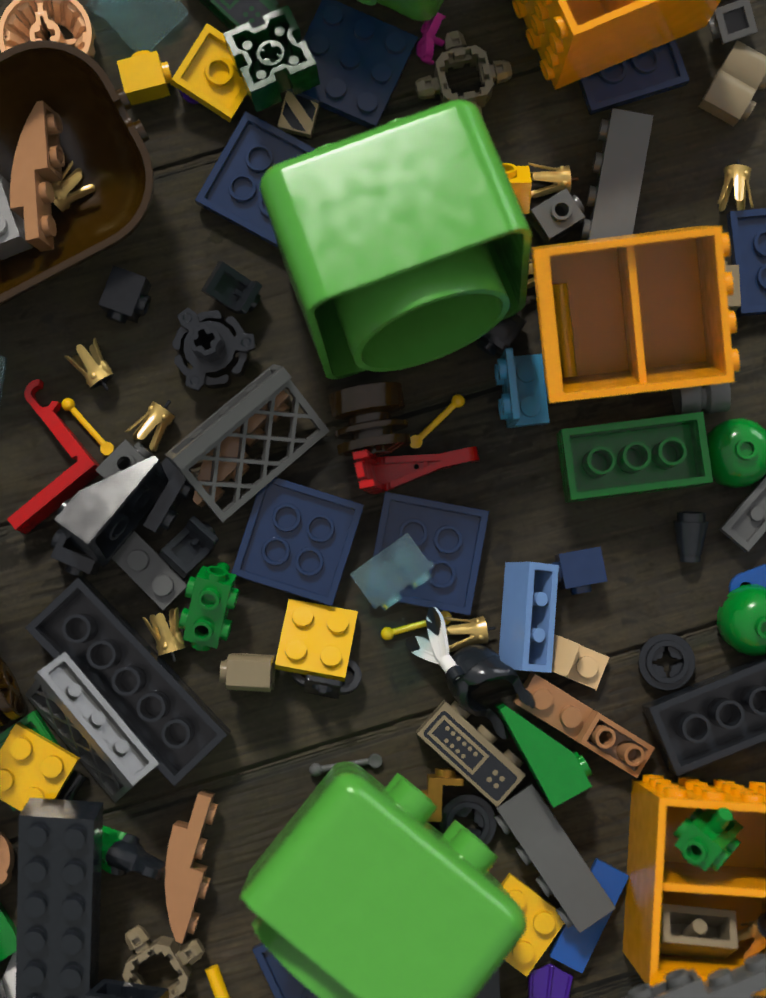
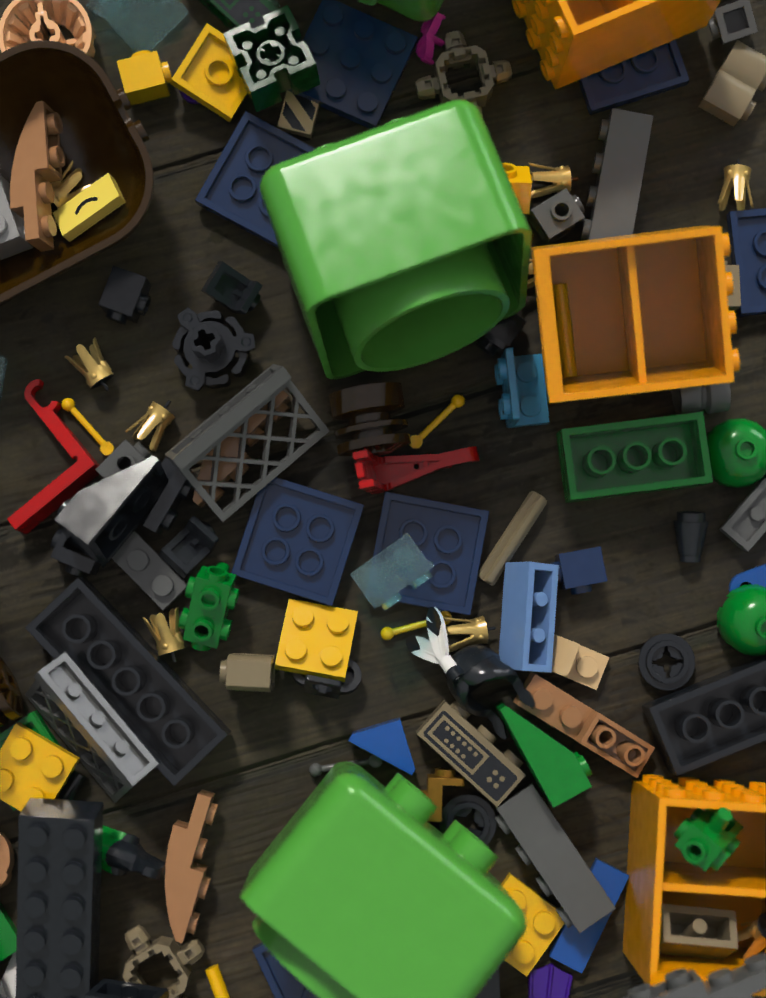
(88, 207): none -> light yellow tile
(387, 742): none -> blue slope
(512, 537): none -> dark tan axle

